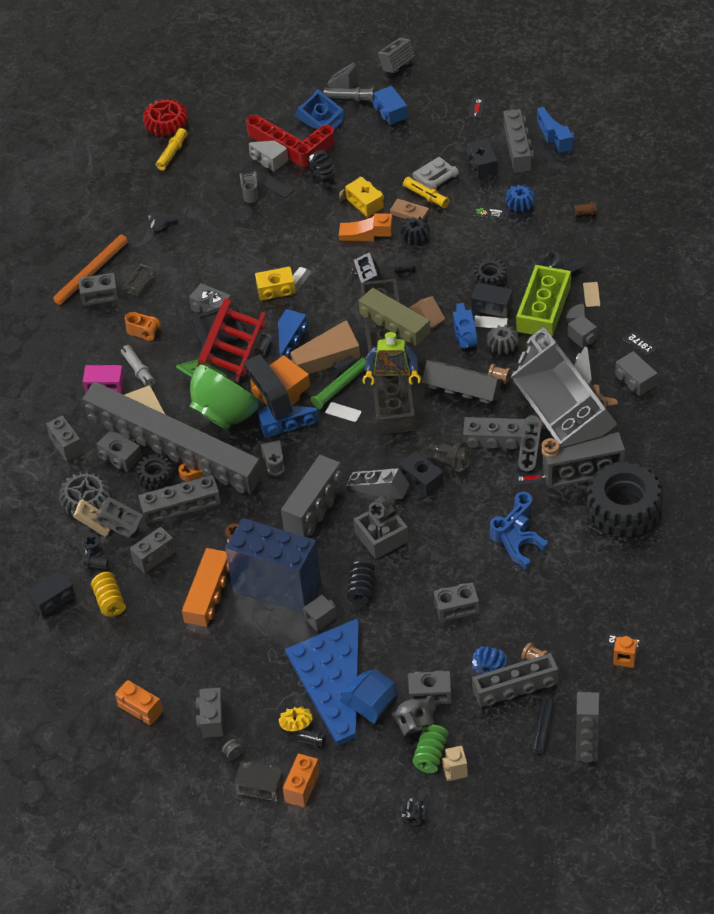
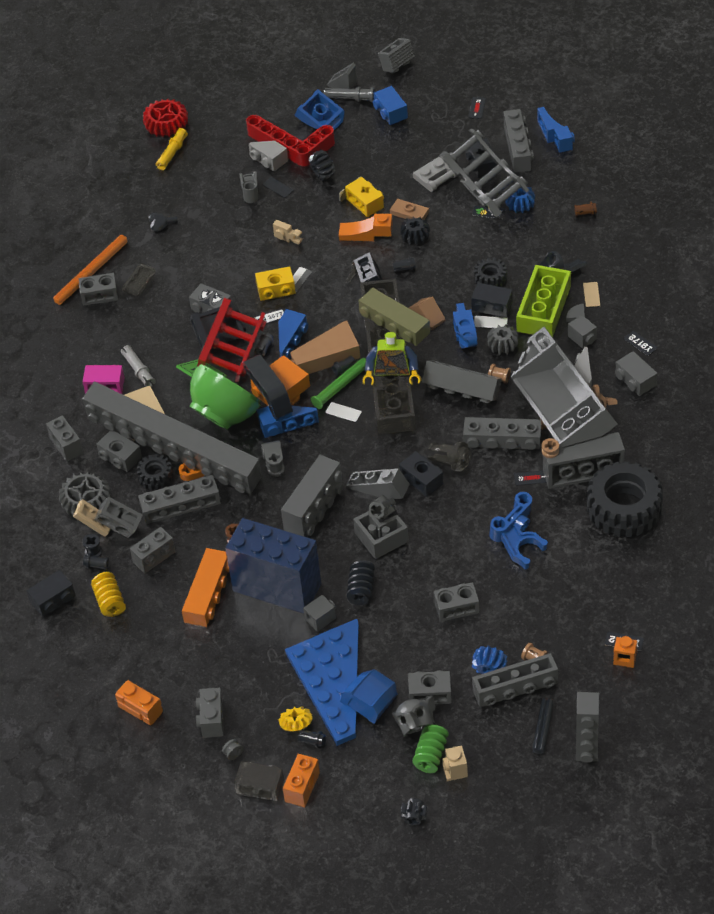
(141, 325): orange piece -> none
(272, 316): none -> sticker
(285, 232): none -> tan plate
(439, 200): yellow pin -> none
(476, 187): none -> dark grey fence
(522, 448): dark grey beam -> none

